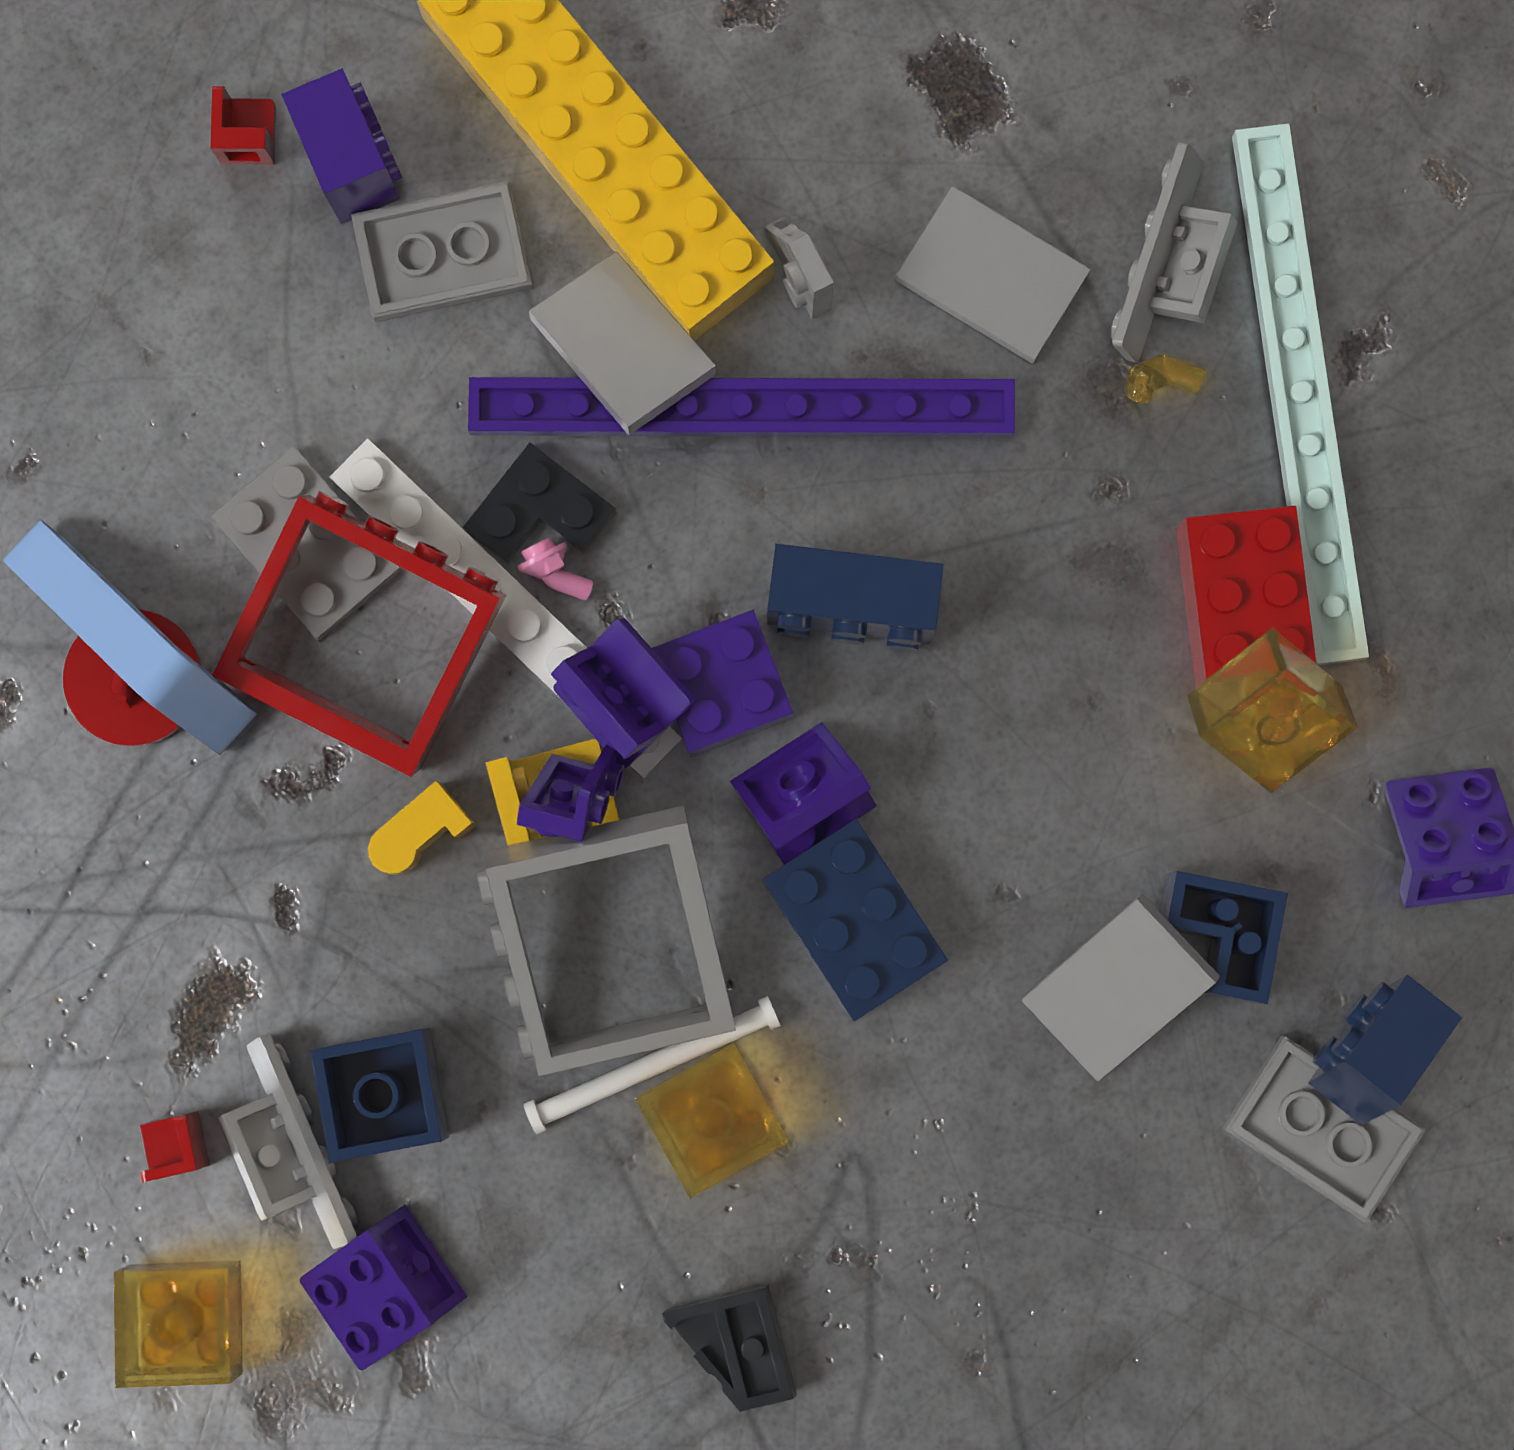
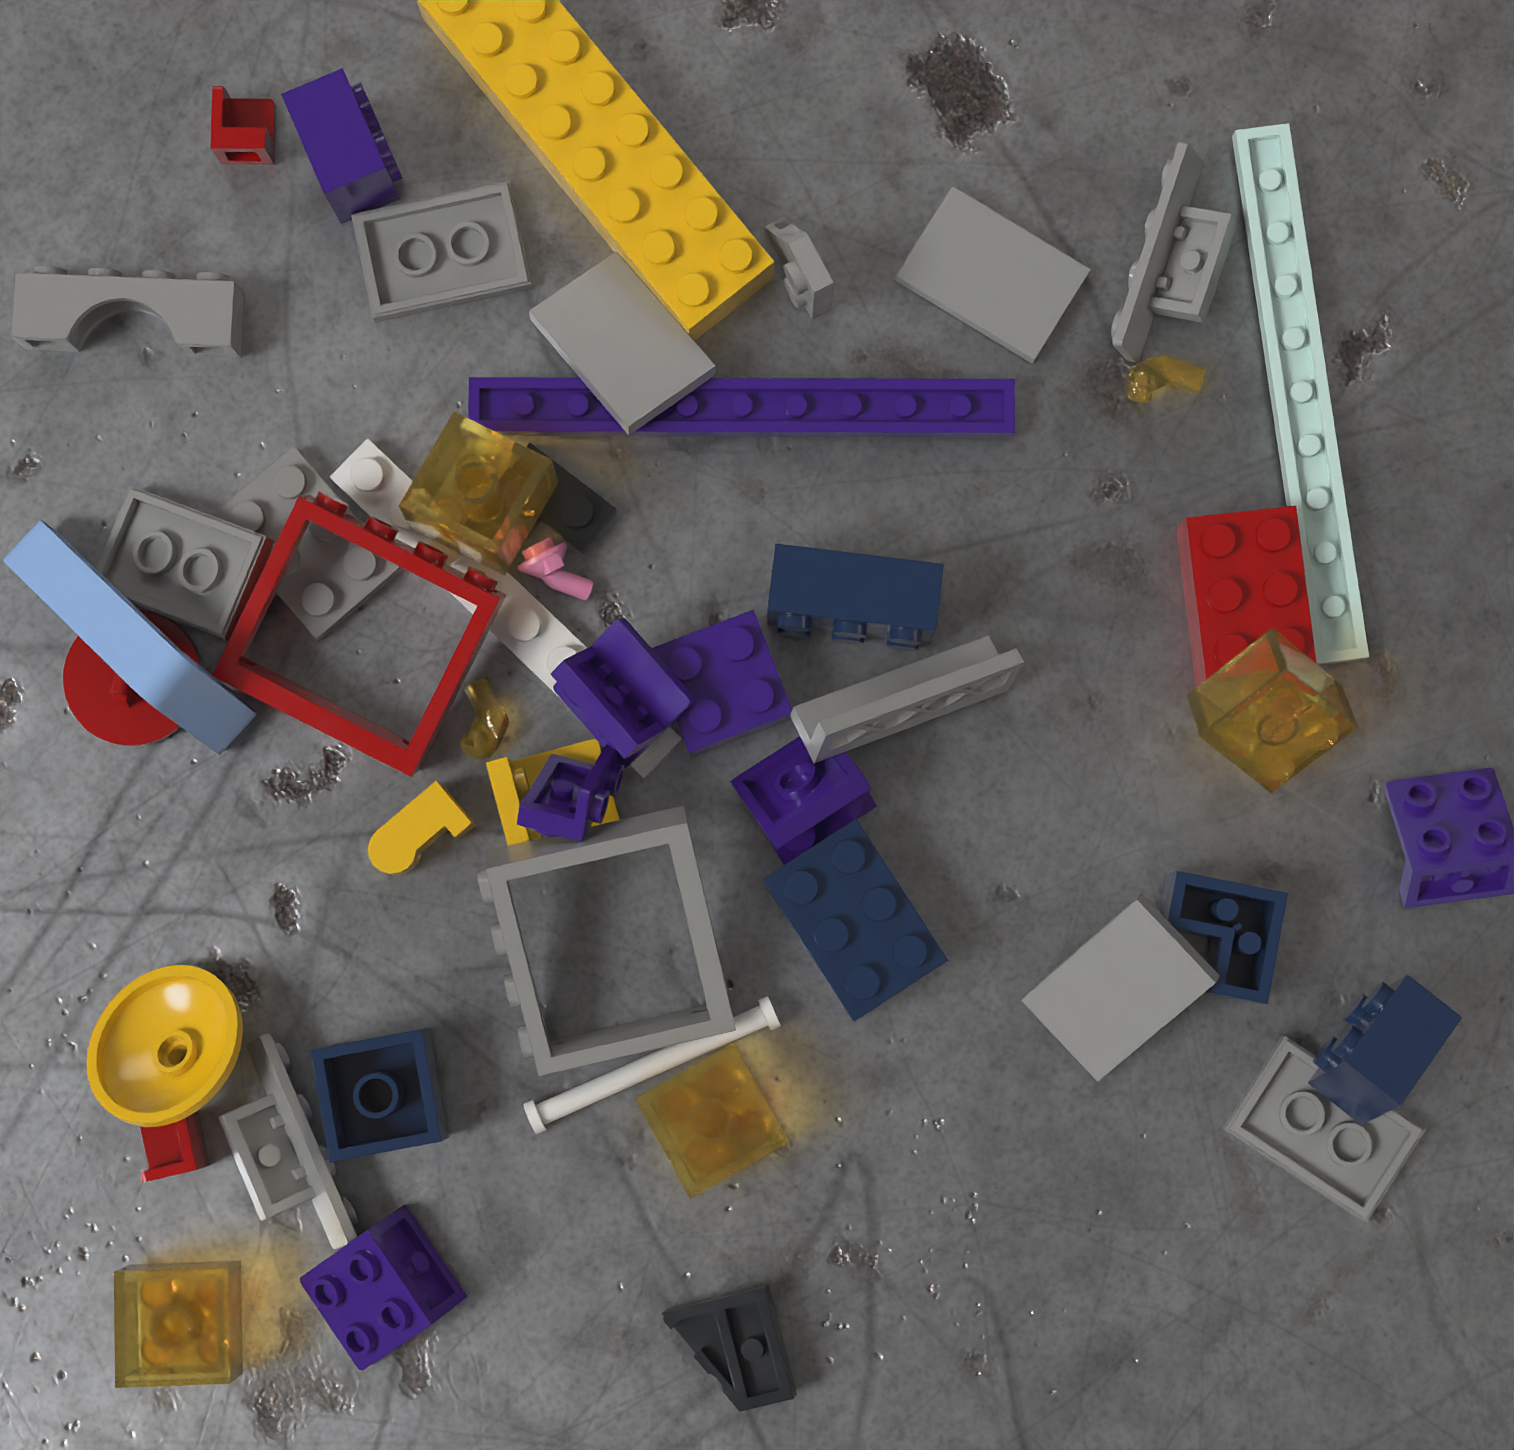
(62, 309): none -> light grey arch
(146, 1034): none -> yellow dish
(183, 562): none -> light grey tile
(479, 493): none -> clear yellow brick
(489, 723): none -> clear yellow arm
(904, 697): none -> light grey fence

